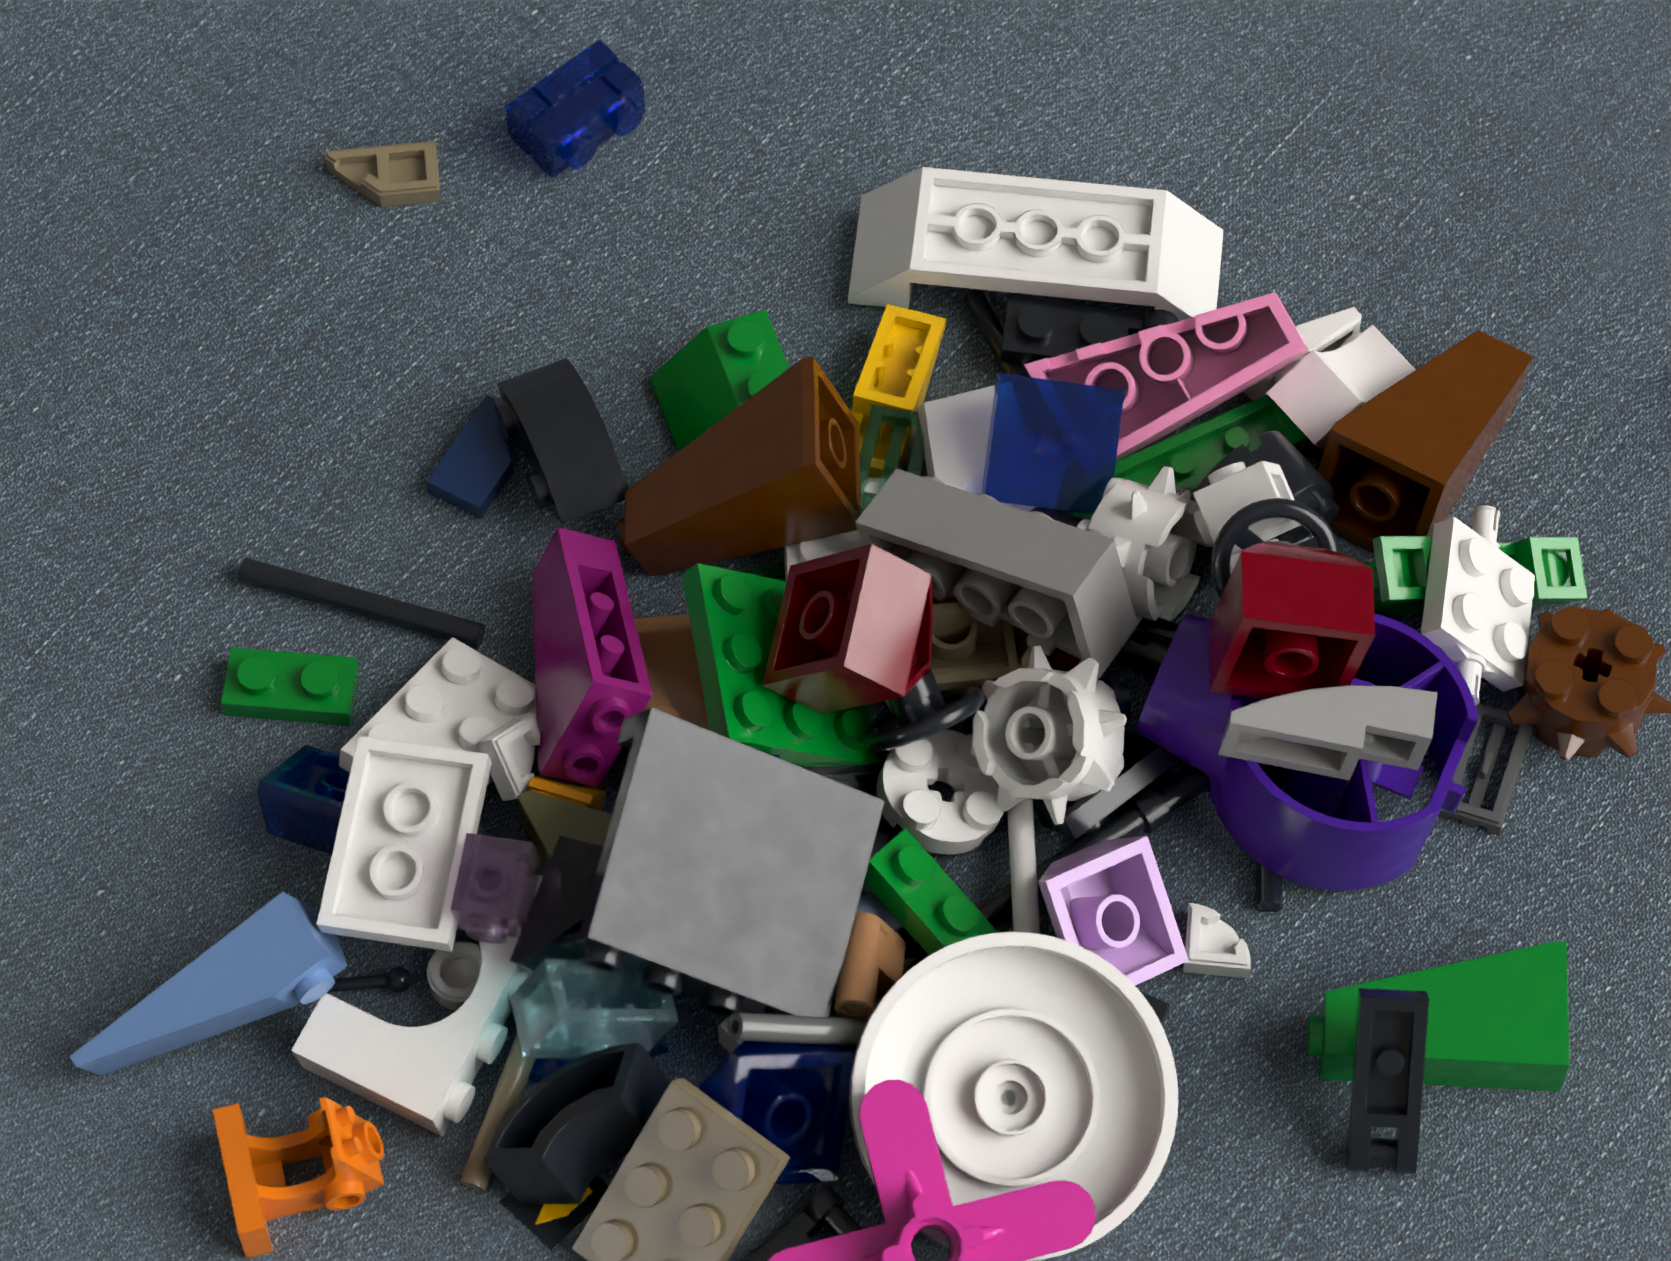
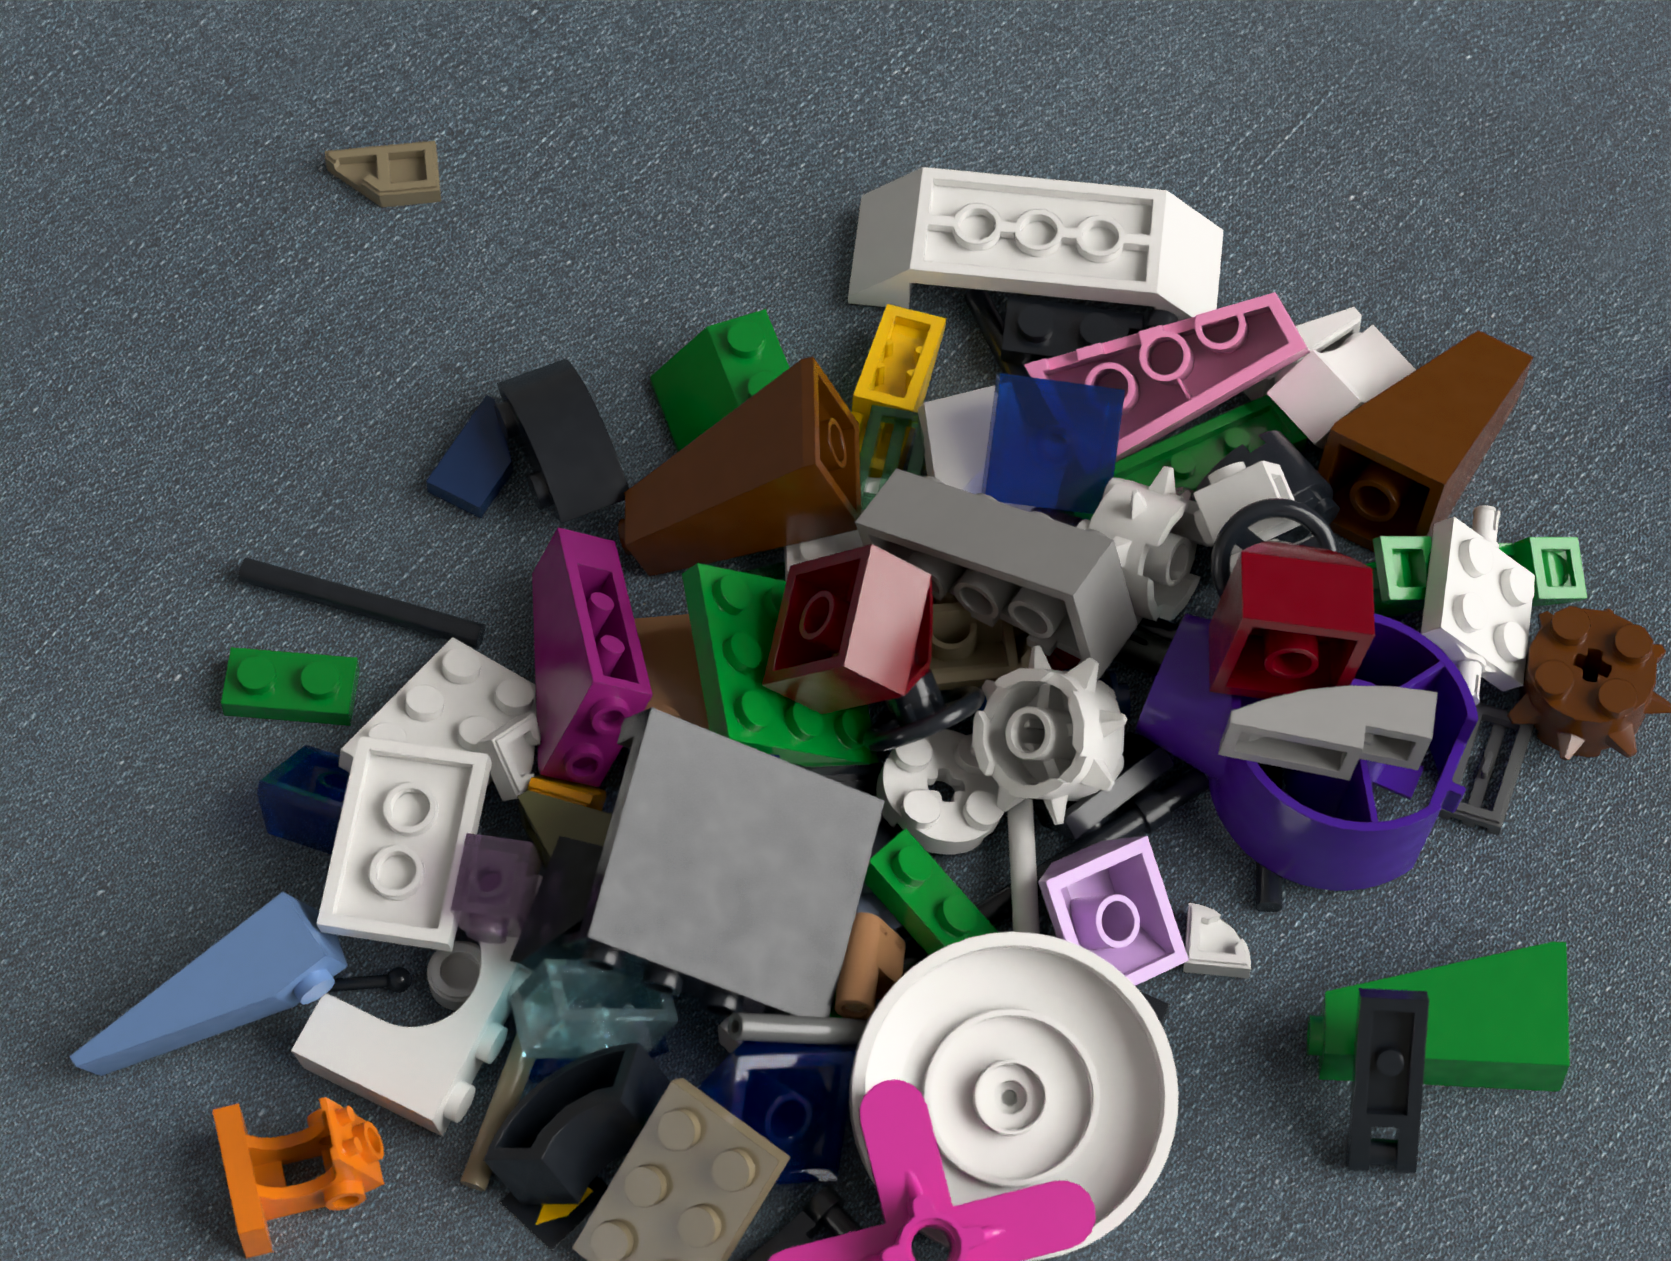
(576, 109): clear blue brick -> none

